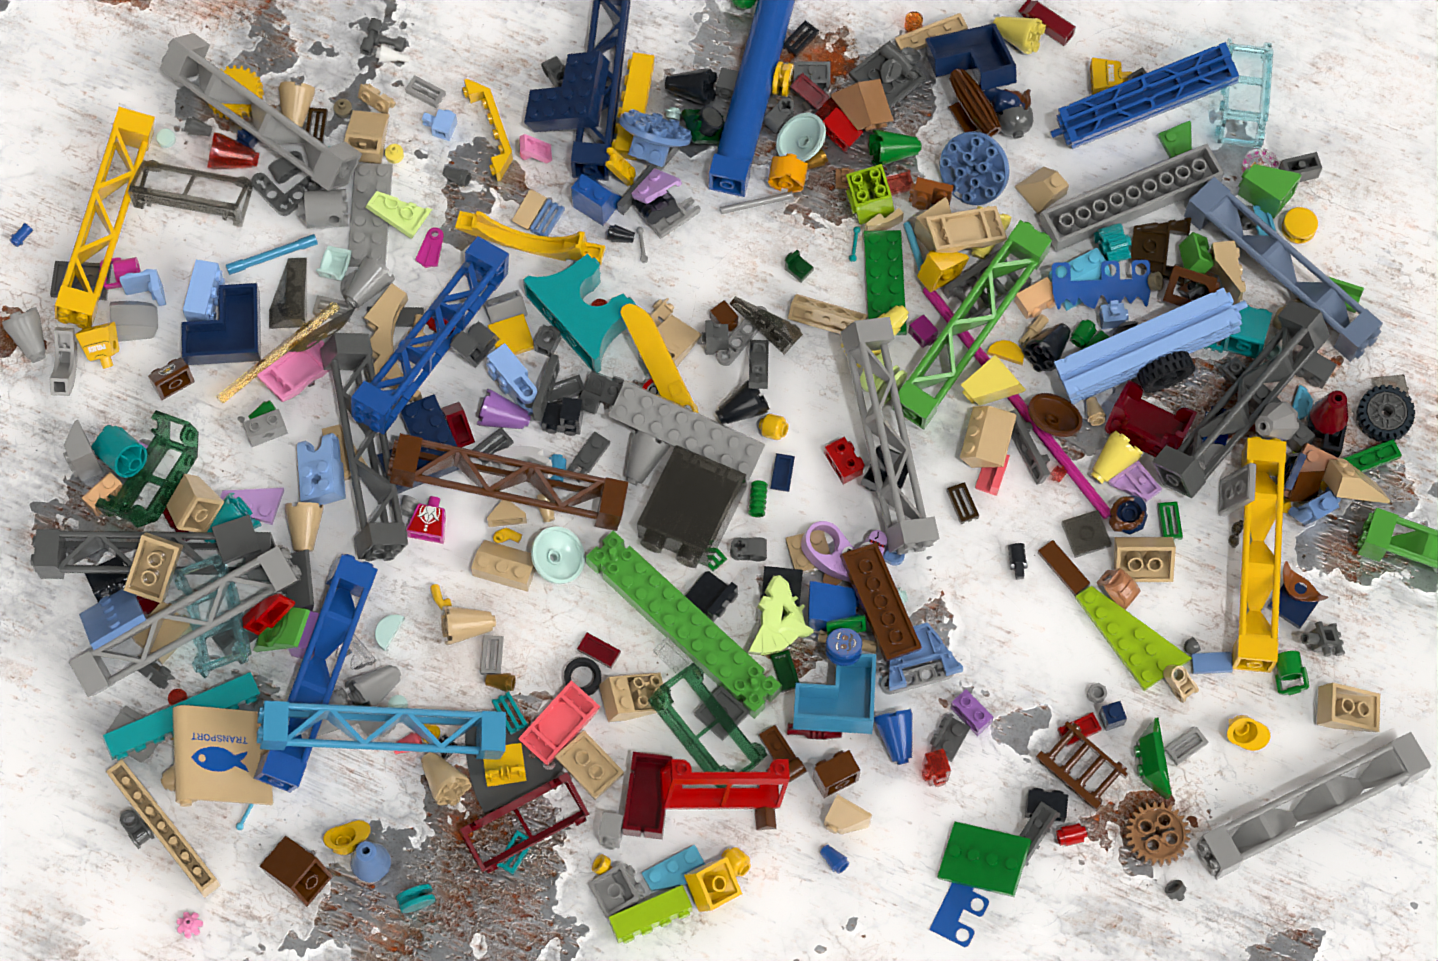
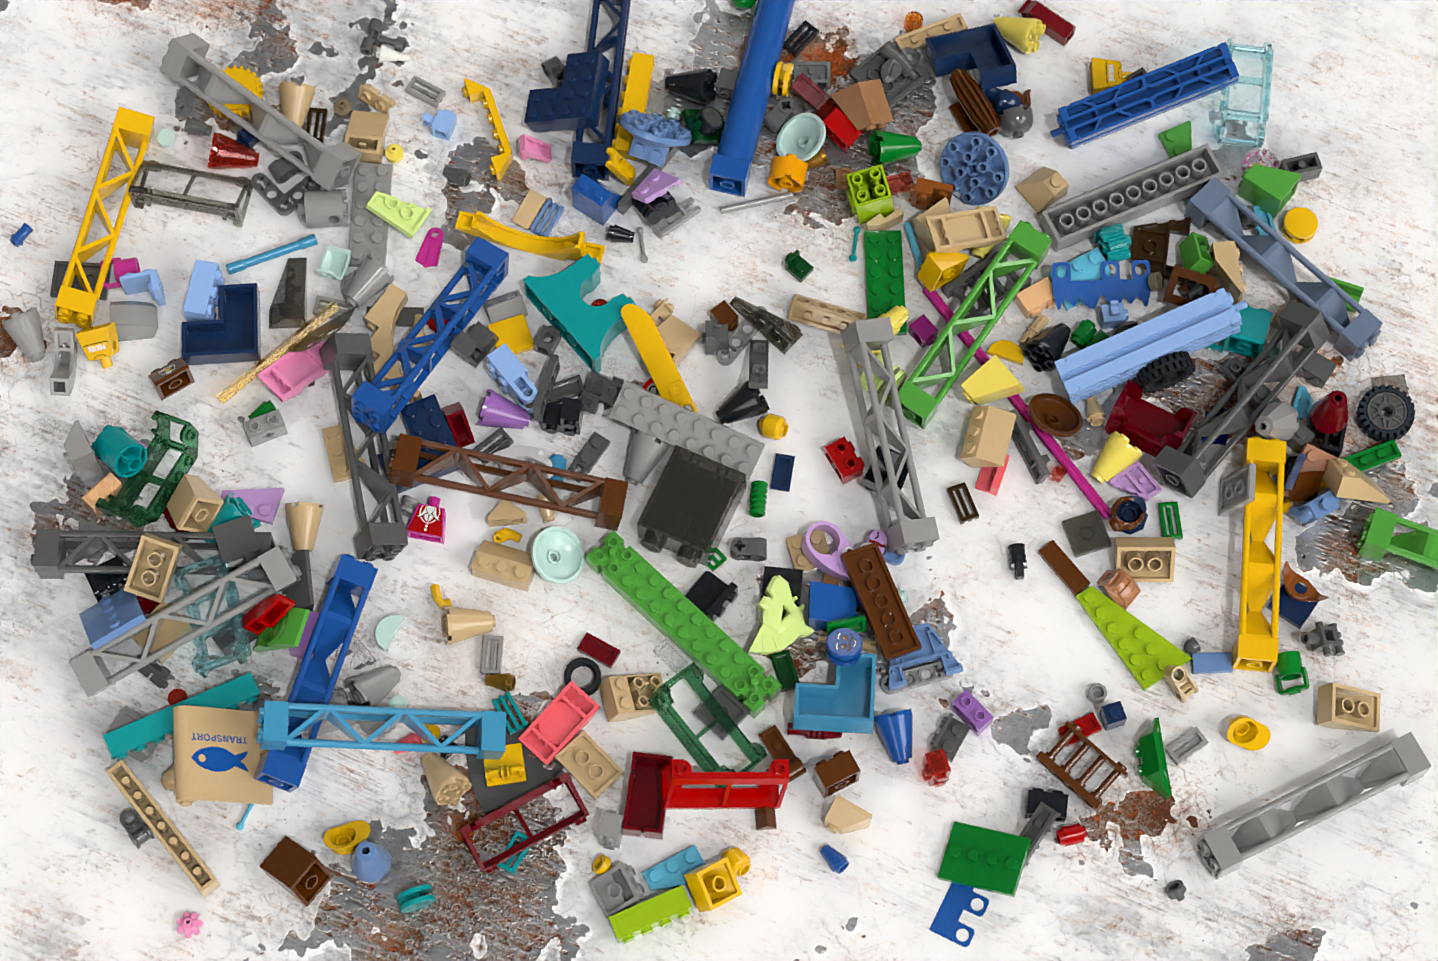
(321, 471): light blue brick -> none
(1151, 817): medium nougat gear -> none
(1236, 529): clear smoke piece -> none

